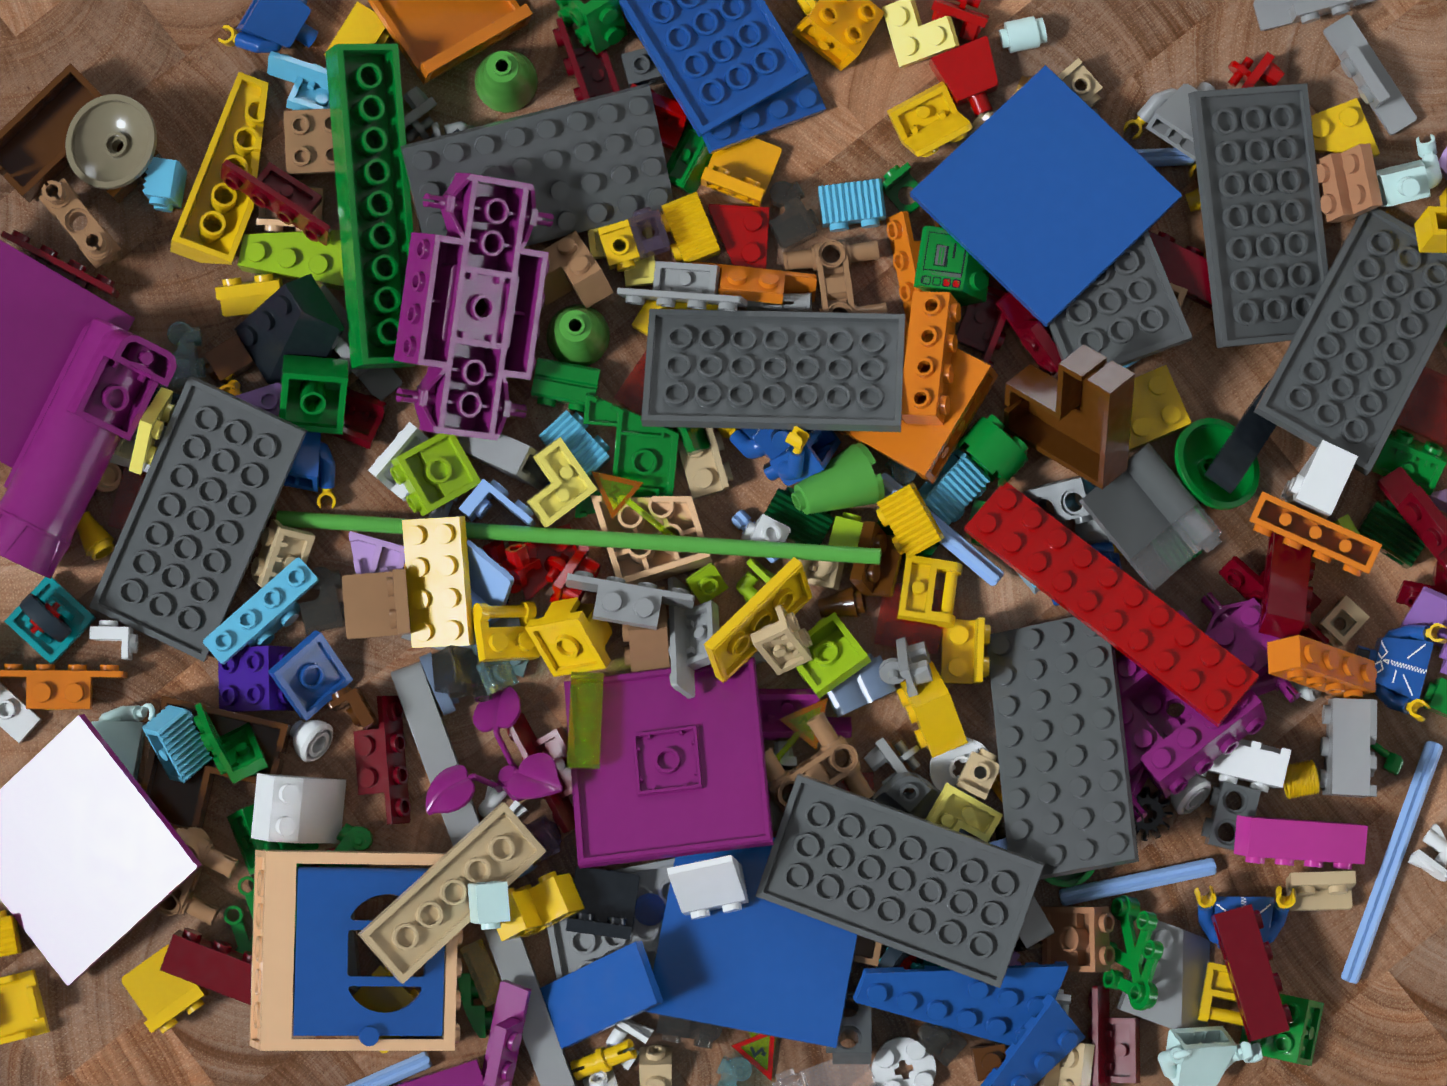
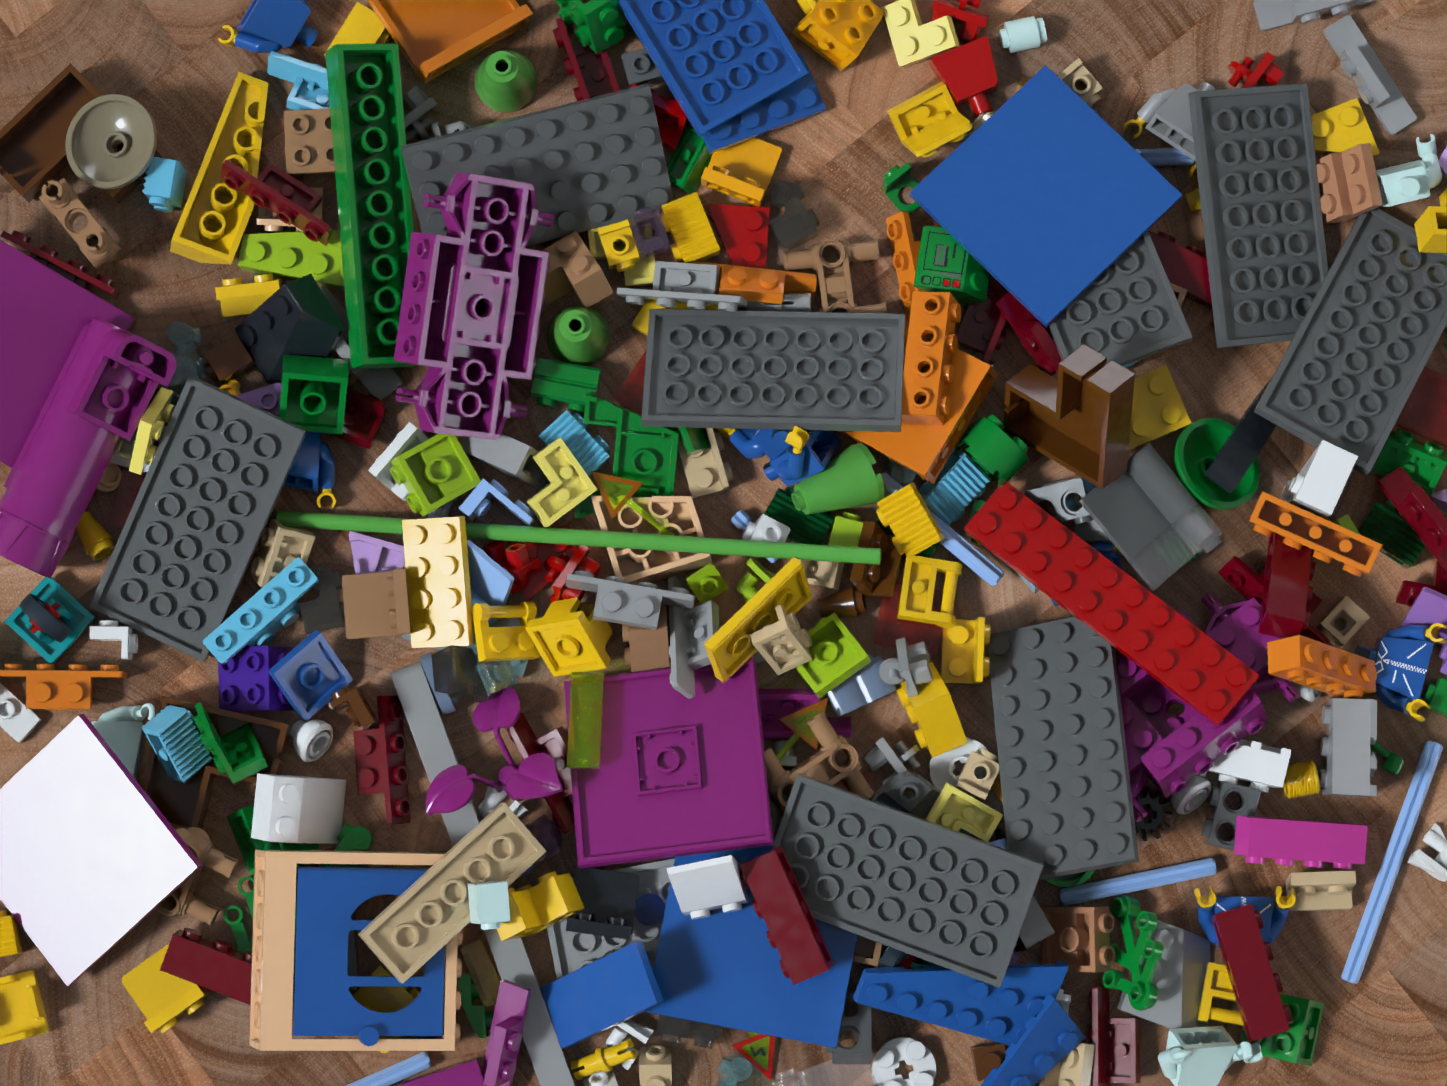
(786, 915): none -> dark red brick
(852, 204): medium azure brick -> none
(941, 1042): clear smoke brick -> none

